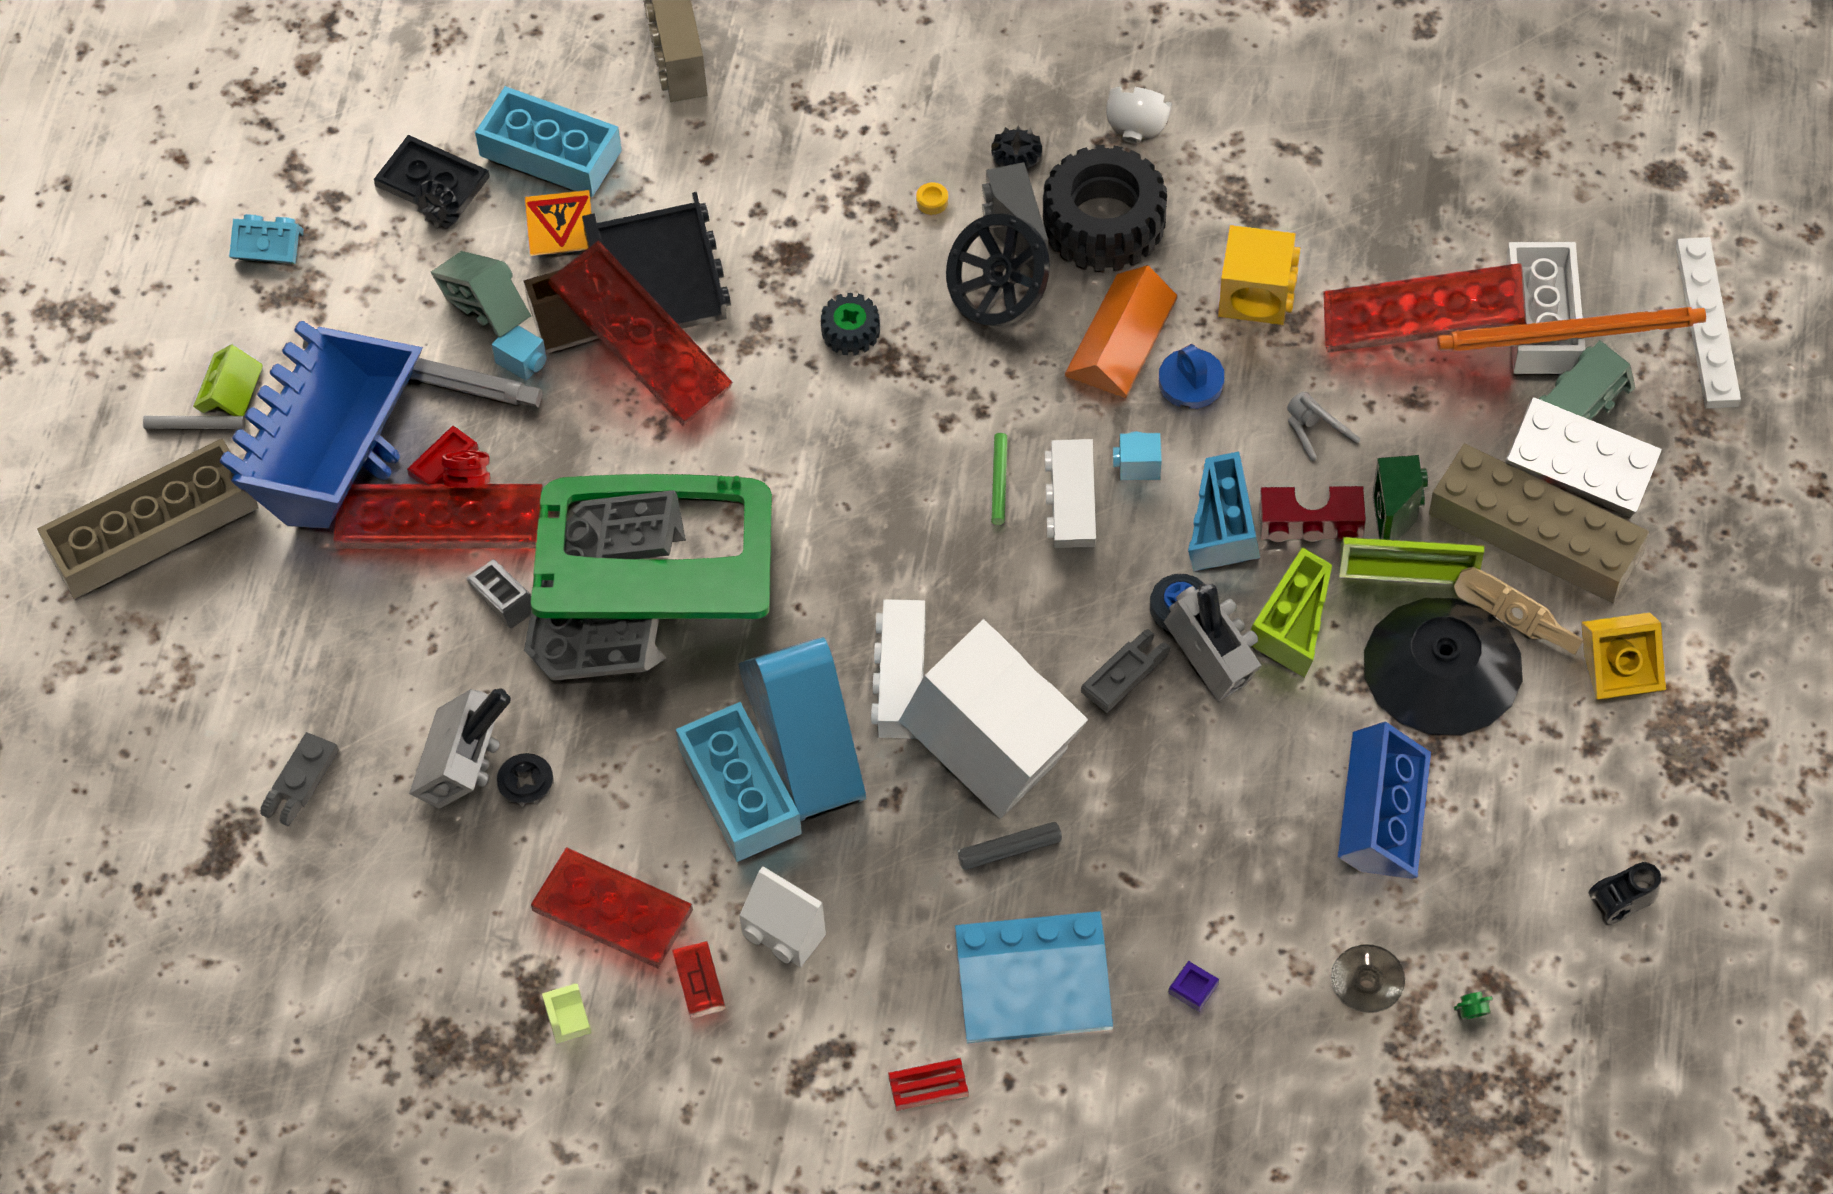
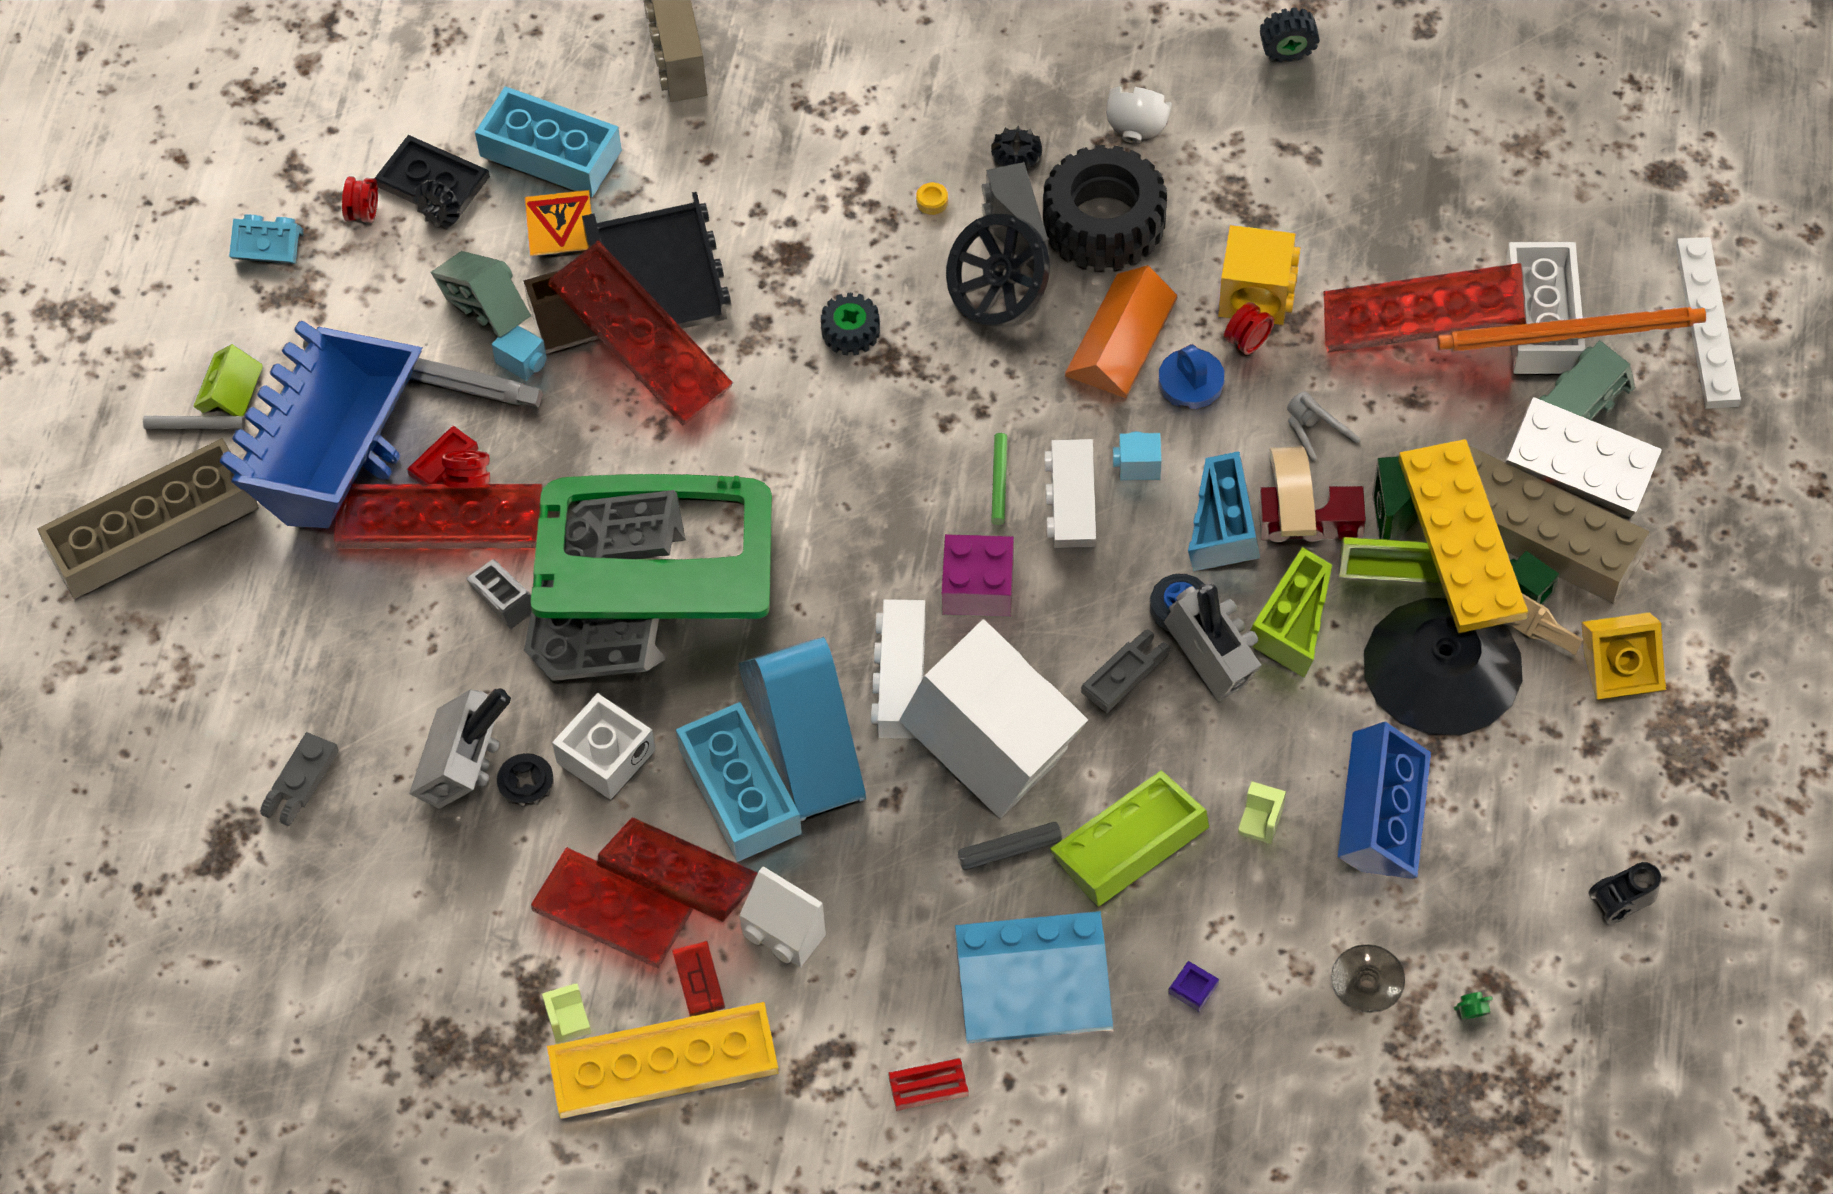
(360, 199): none -> red wheel
(604, 746): none -> white brick
(662, 1060): none -> yellow plate
(677, 869): none -> clear red plate
(977, 575): none -> magenta brick
(1130, 837): none -> lime slope
(1249, 328): none -> red wheel
(1262, 812): none -> yellowish green panel
(1289, 35): none -> black wheel
(1294, 491): none -> tan slope
(1462, 536): none -> yellow plate
(1535, 577): none -> dark green brick

